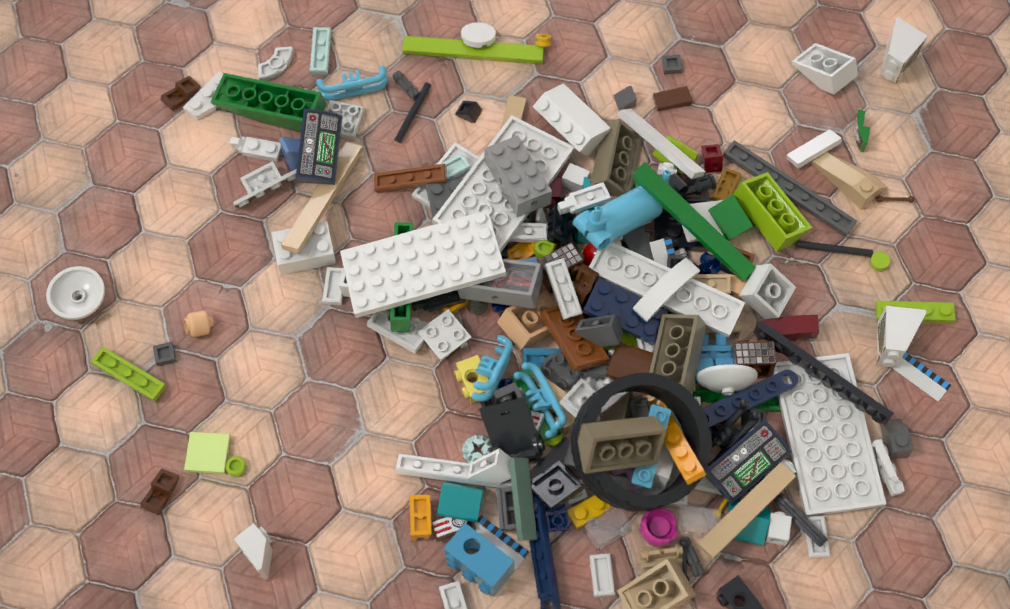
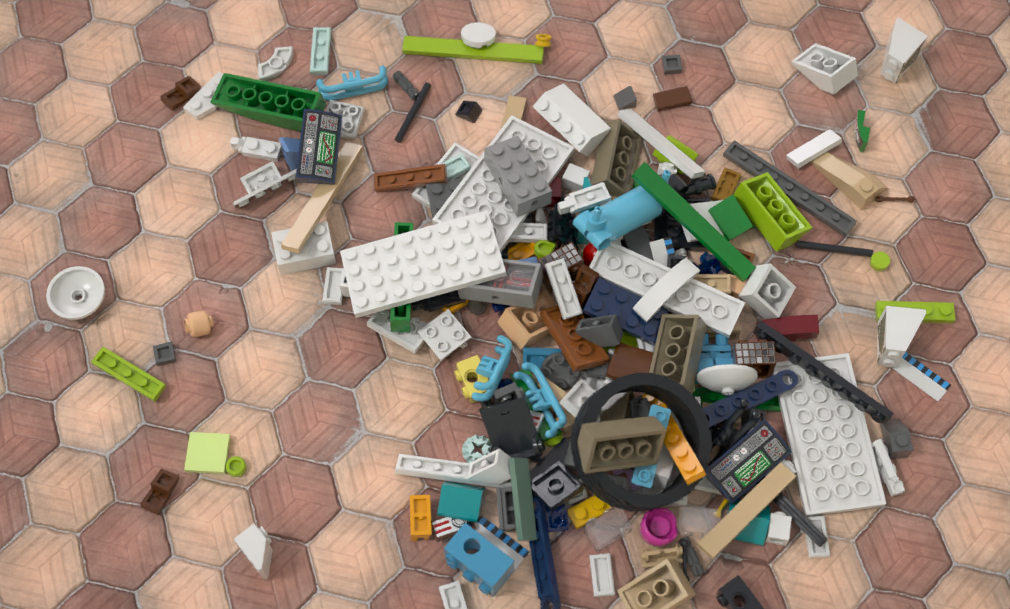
(712, 158): dark red bracket -> none

